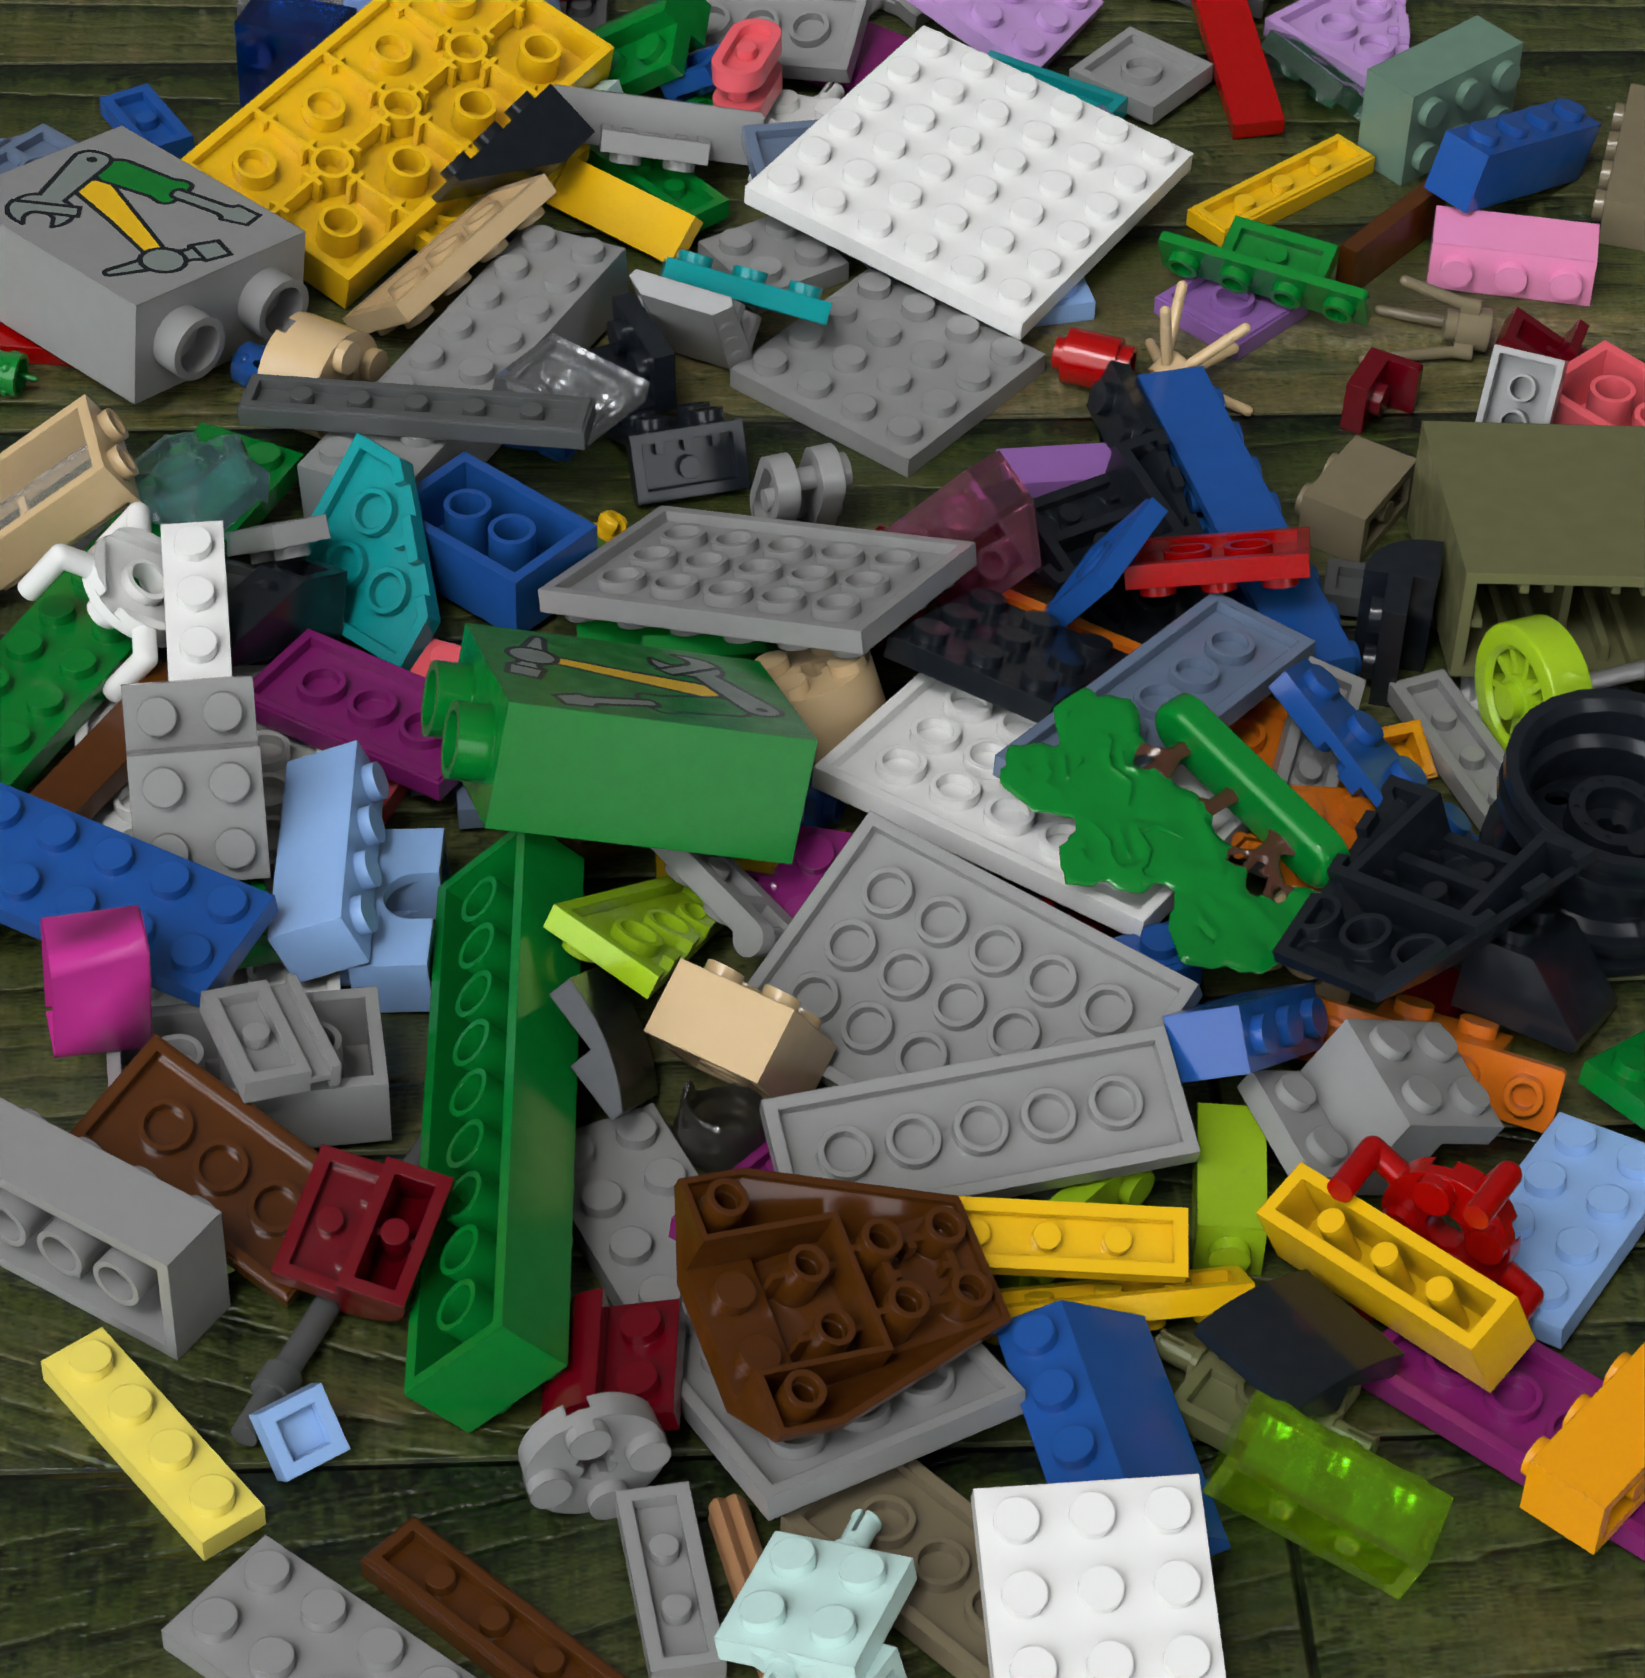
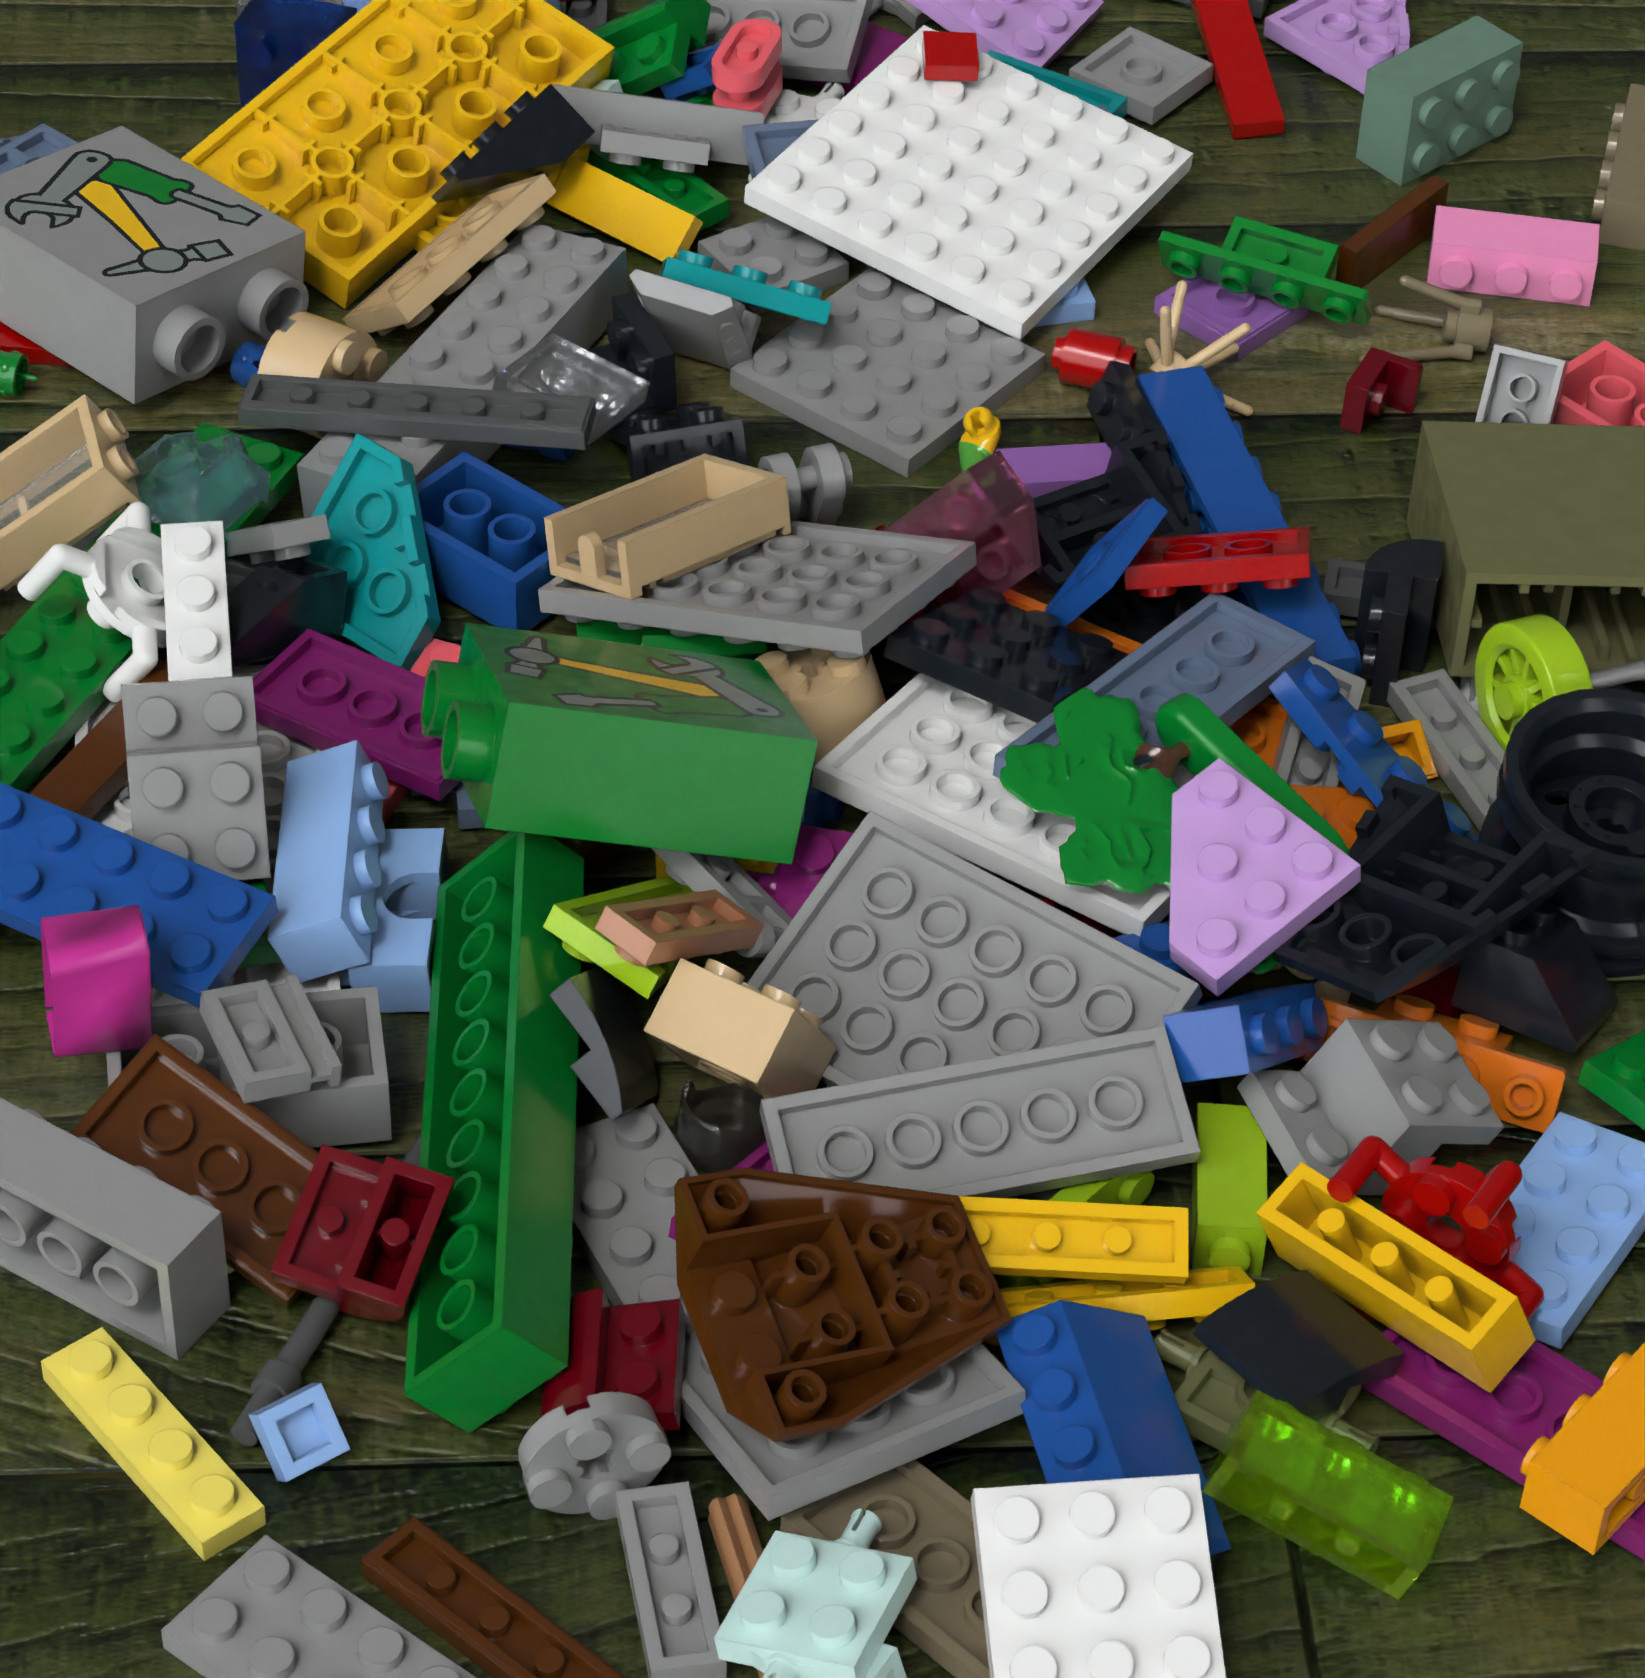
(149, 117): blue plate -> none
(666, 525): none -> tan door
(677, 927): none -> nougat plate
(950, 56): none -> red tile
(980, 437): none -> yellow arm
(1243, 876): none -> lavender plate
(1283, 188): yellow tile -> none
(1328, 82): clear green plate -> none
(1356, 498): dark tan brick -> none
(1512, 155): blue brick -> none
(1530, 335): dark red bracket -> none

